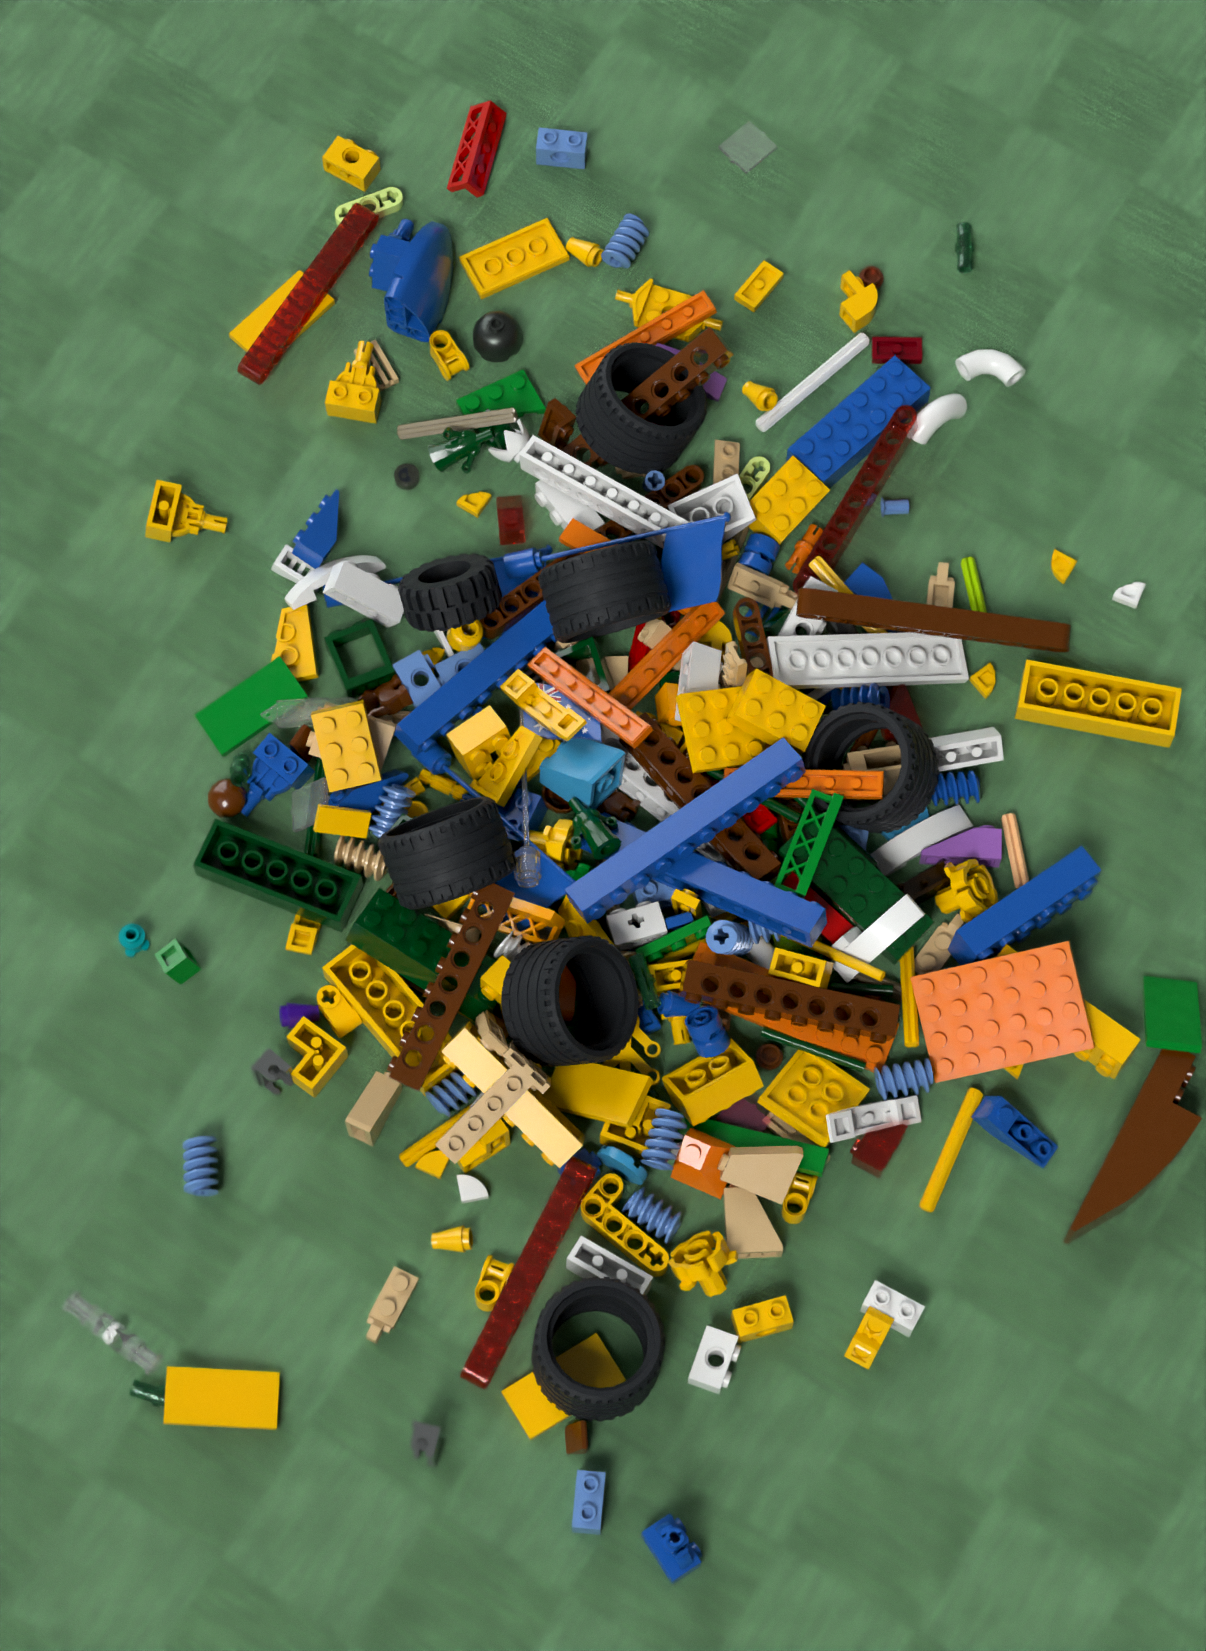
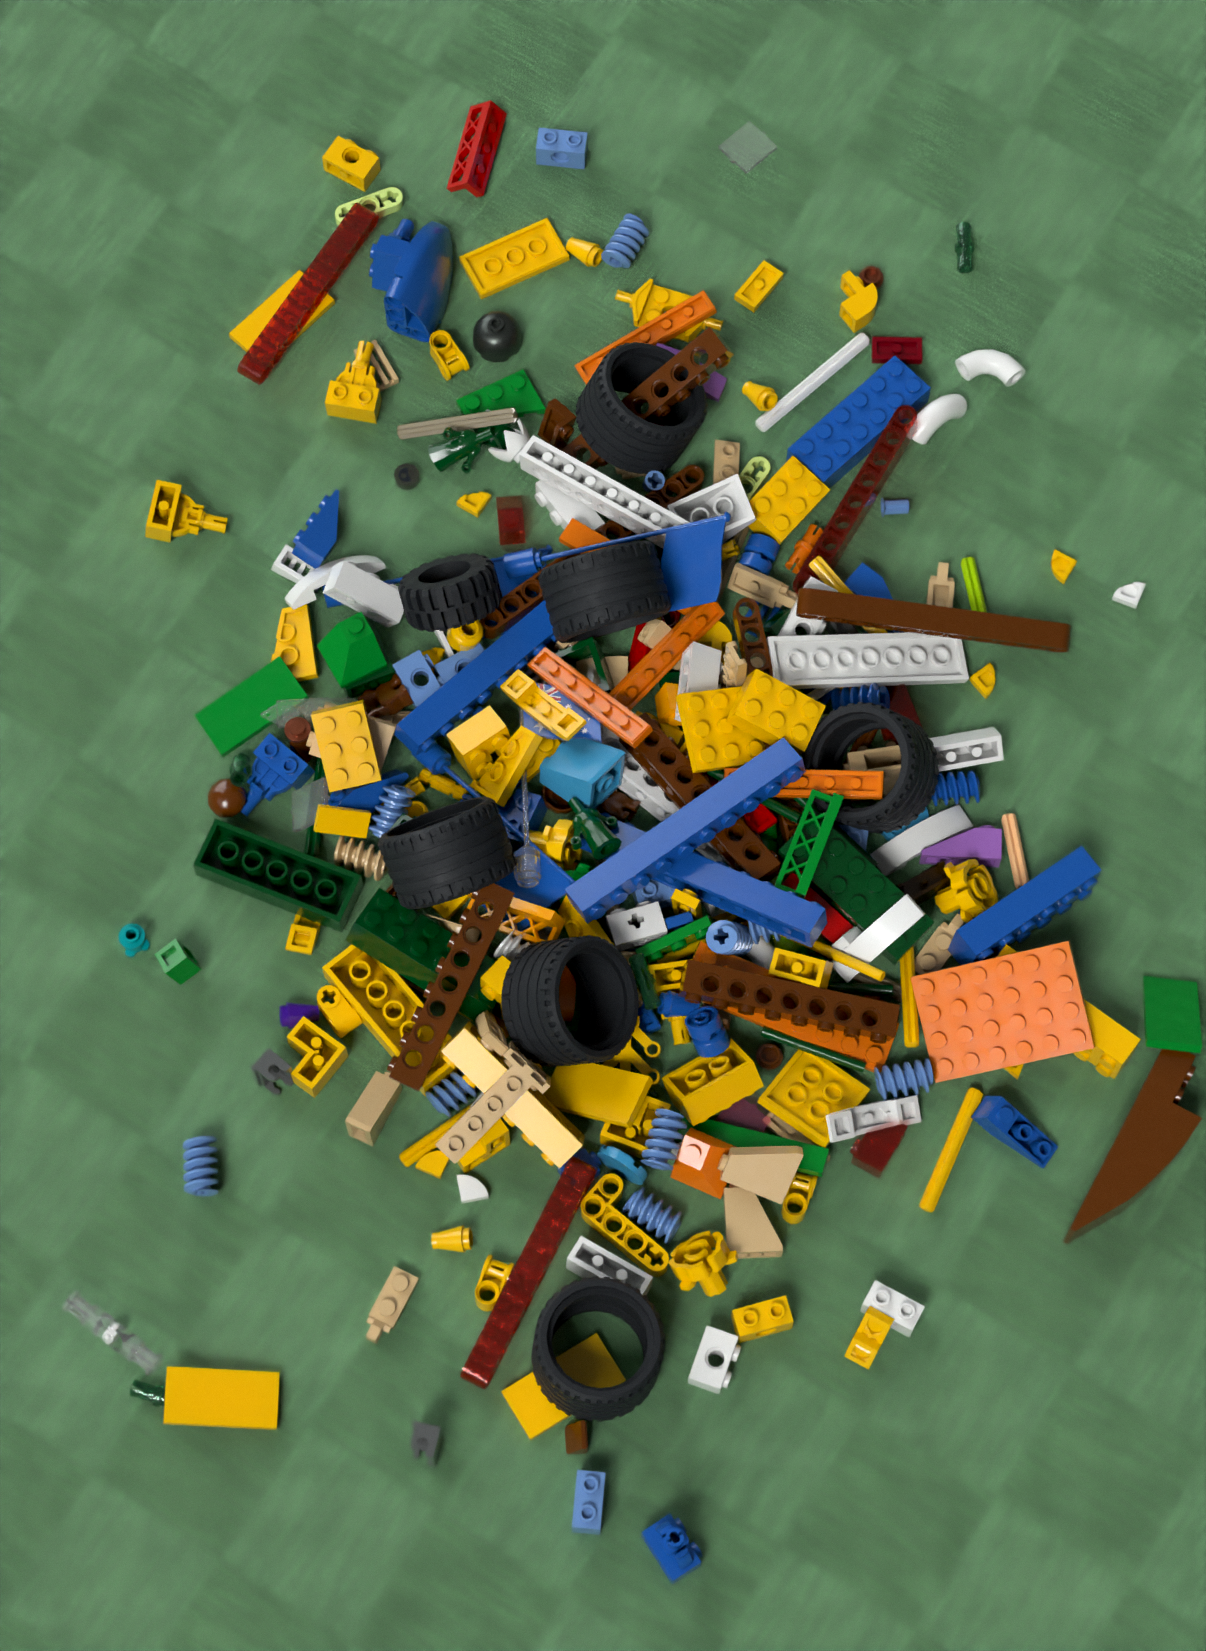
(297, 729): none -> copper plate
(351, 650): none -> green slope
(1098, 703): yellow brick -> none

